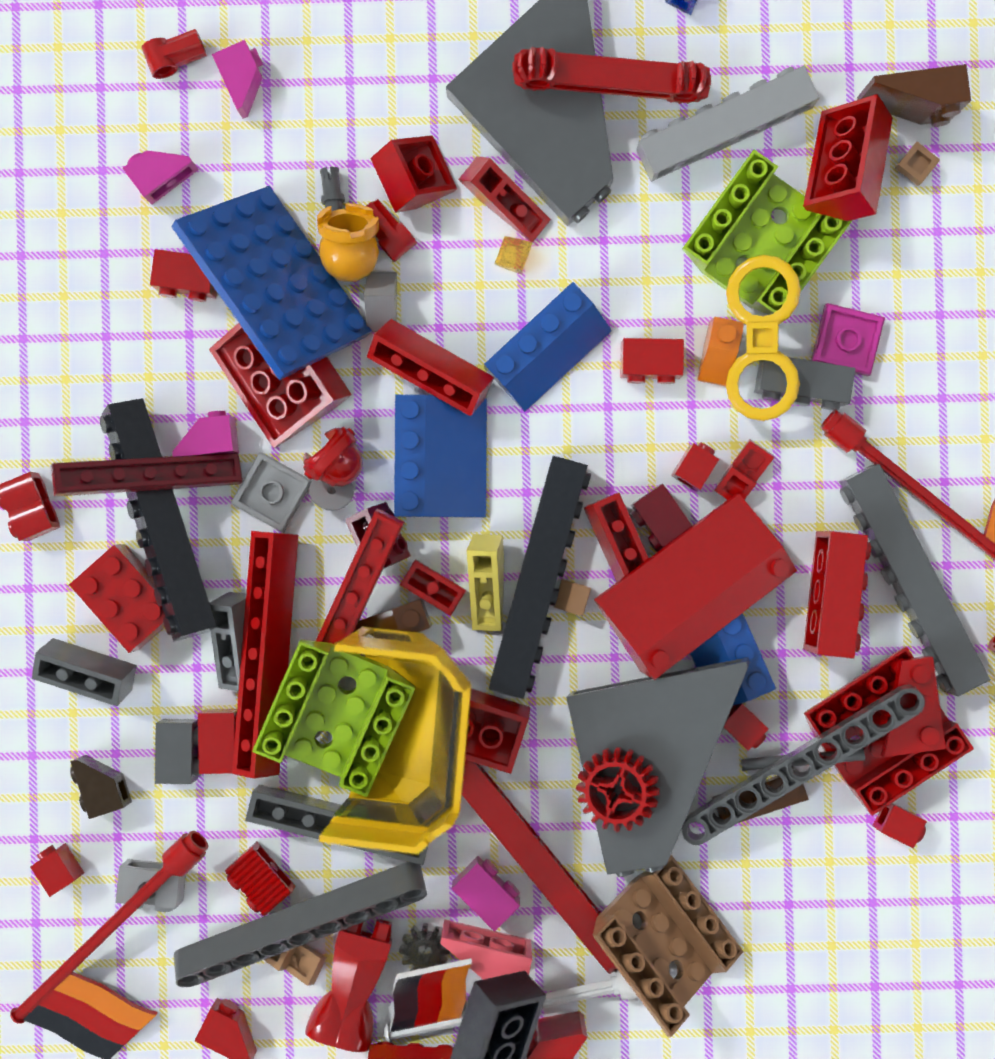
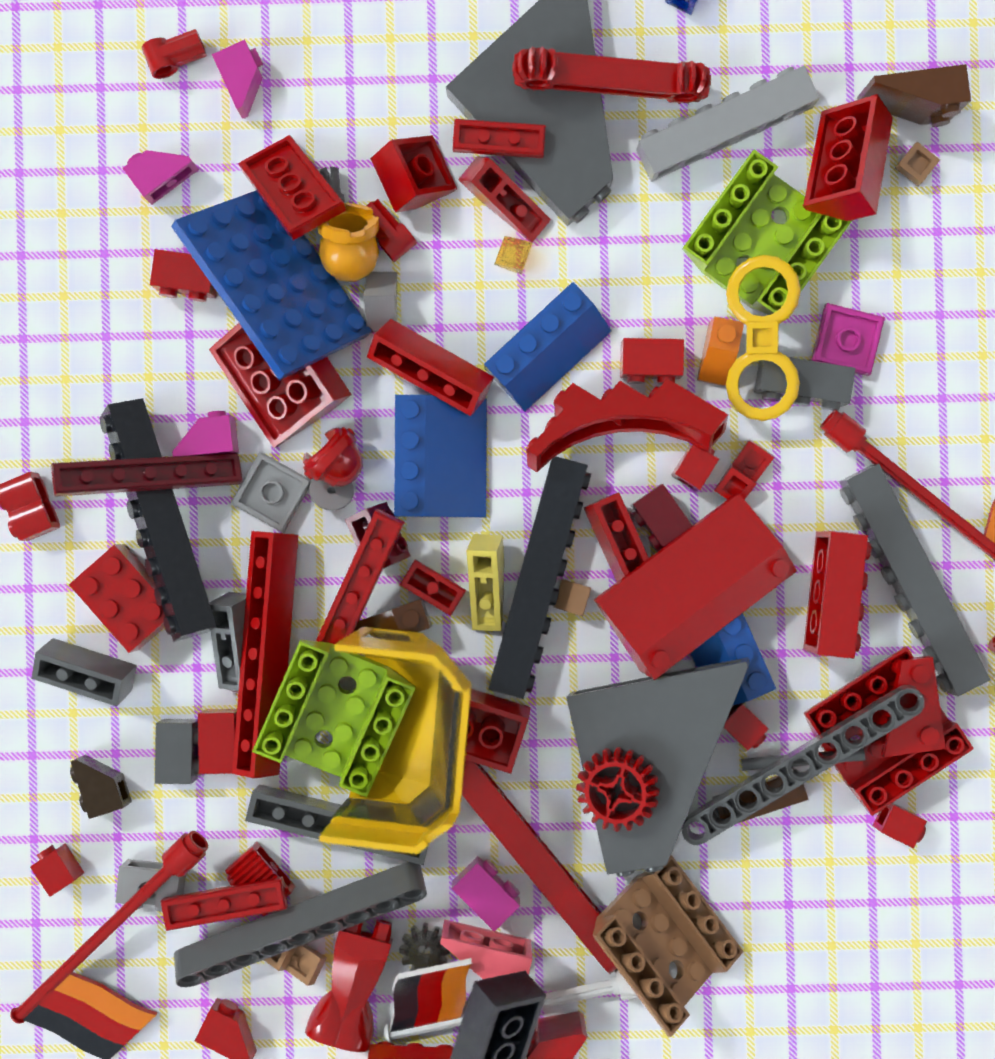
(224, 903): none -> red tile
(292, 187): none -> red tile
(498, 138): none -> red tile
(665, 411): none -> red arch

